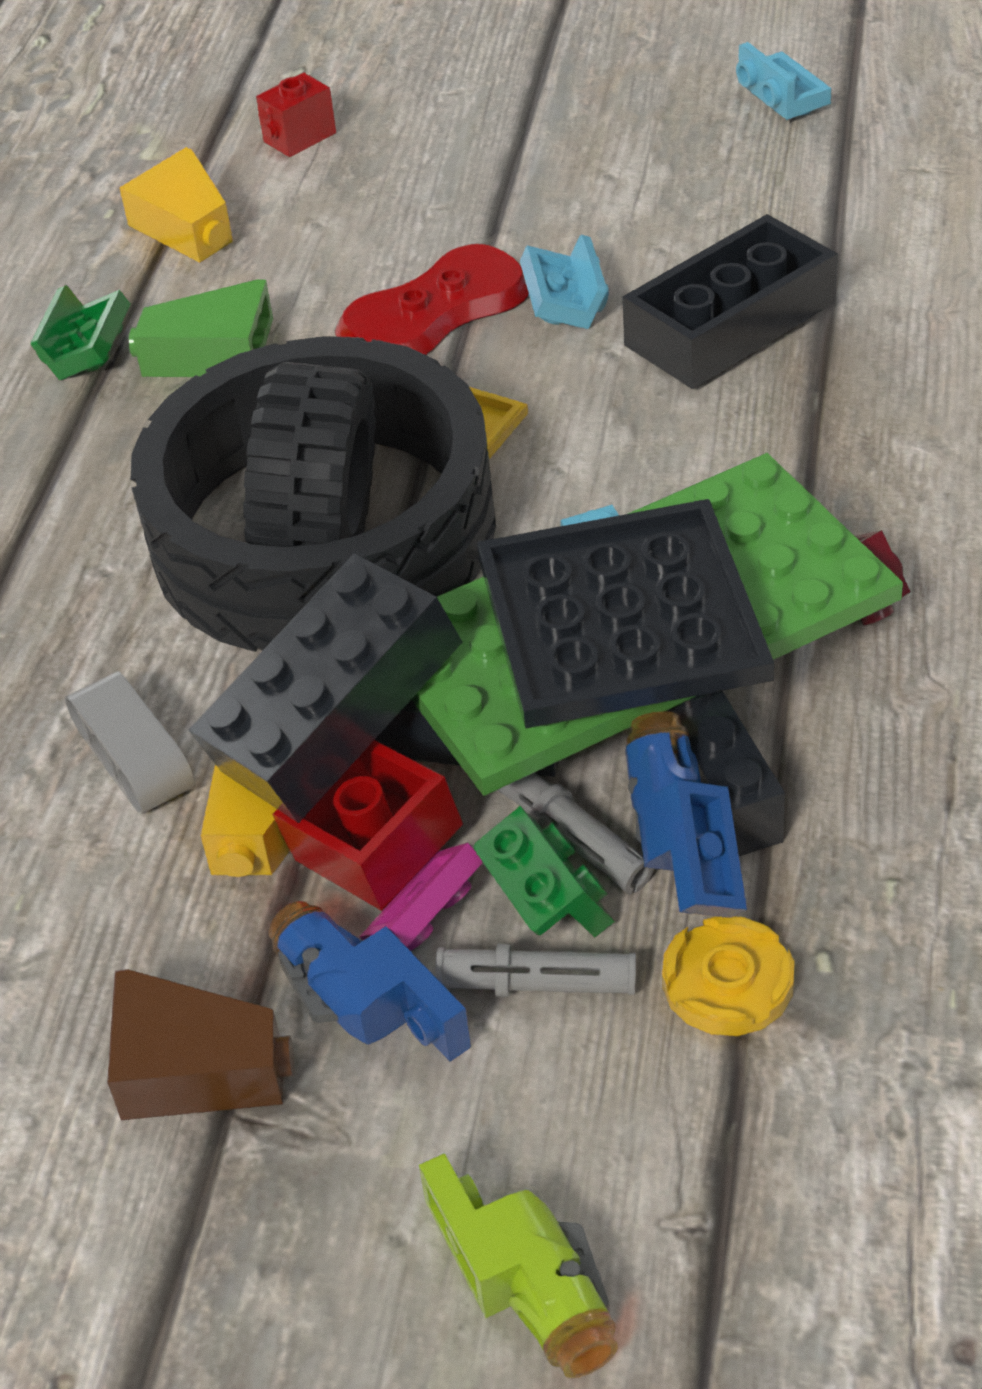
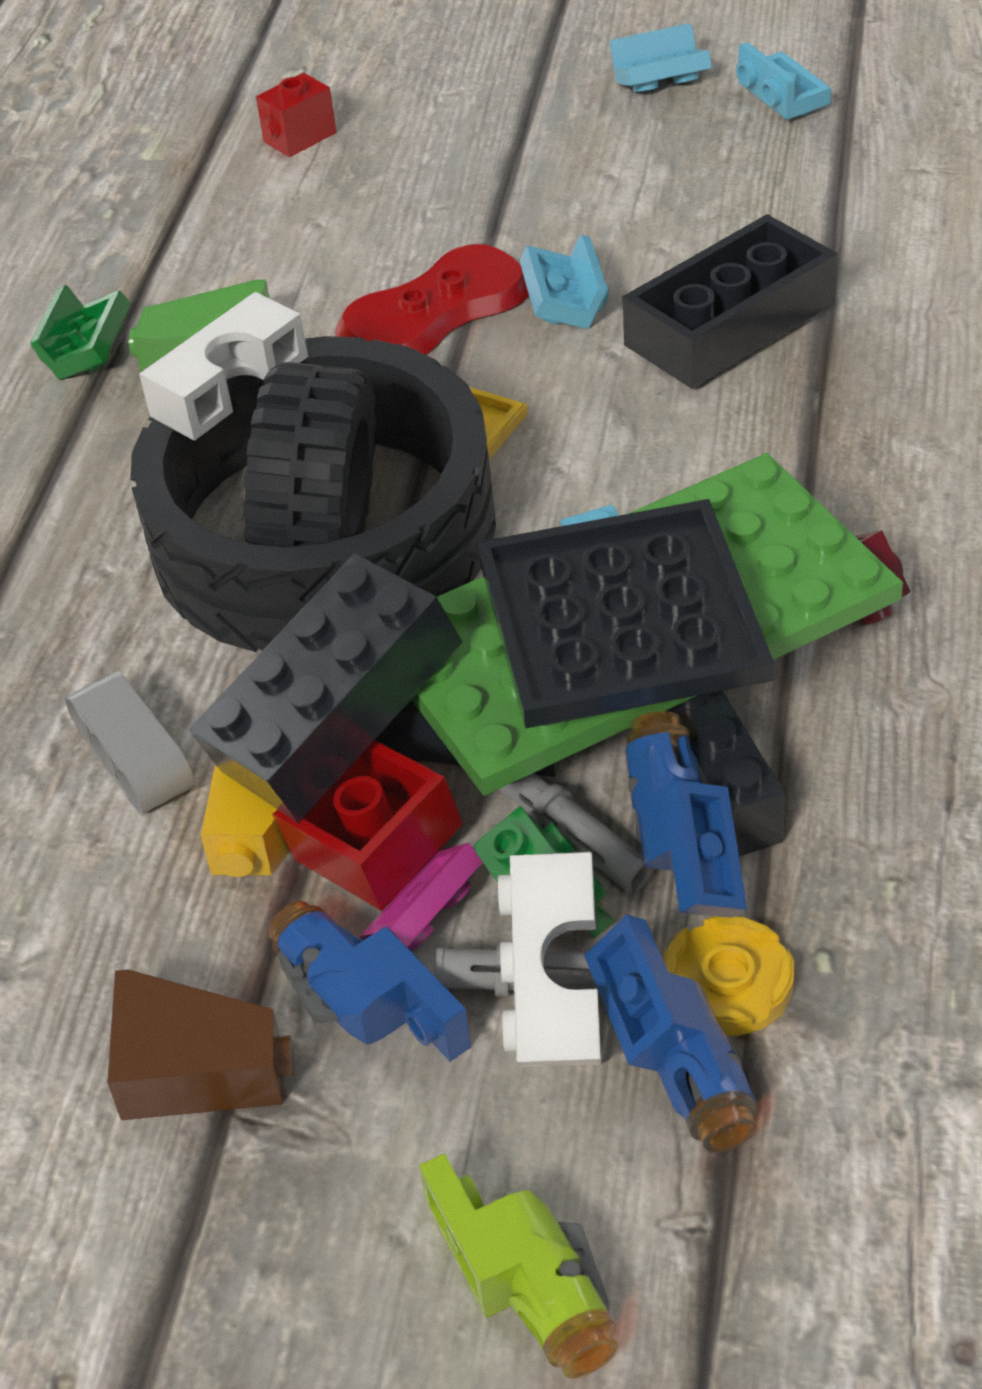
(178, 206): yellow slope -> none
(190, 384): none -> white arch
(545, 900): none -> white arch
(656, 55): none -> medium azure bracket
(672, 1030): none -> blue plate

